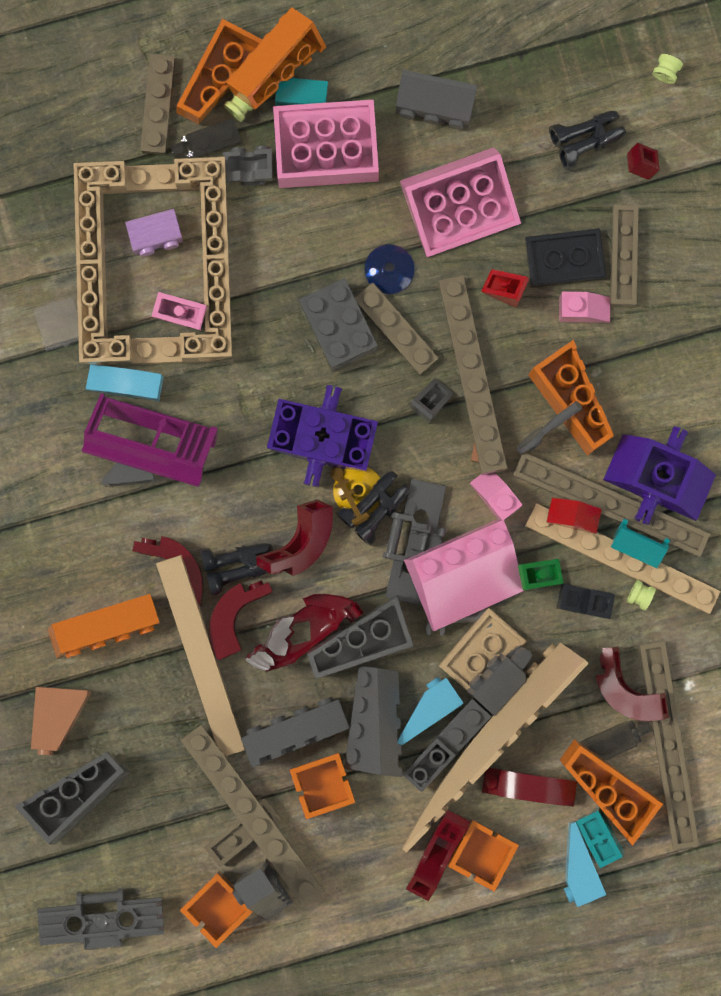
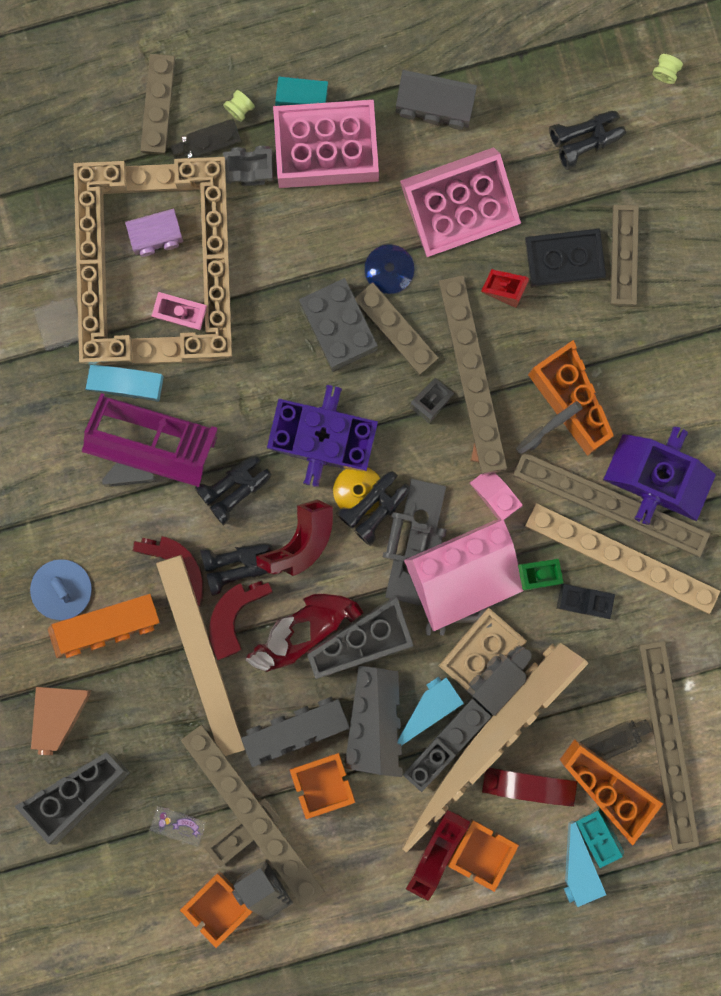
(60, 589): none -> medium blue shield
(100, 929): dark grey piece -> none
(178, 826): none -> clear tile
(222, 57): orange wedge -> none
(237, 475): none -> black piece
(276, 58): orange wedge -> none
(337, 475): pearl gold piece -> none
(574, 515): red slope -> none
(584, 307): bright pink slope -> none
(623, 698): arch -> none
(639, 546): teal hinge -> none
(641, 595): yellowish green wheel -> none
(643, 161): dark red slope -> none

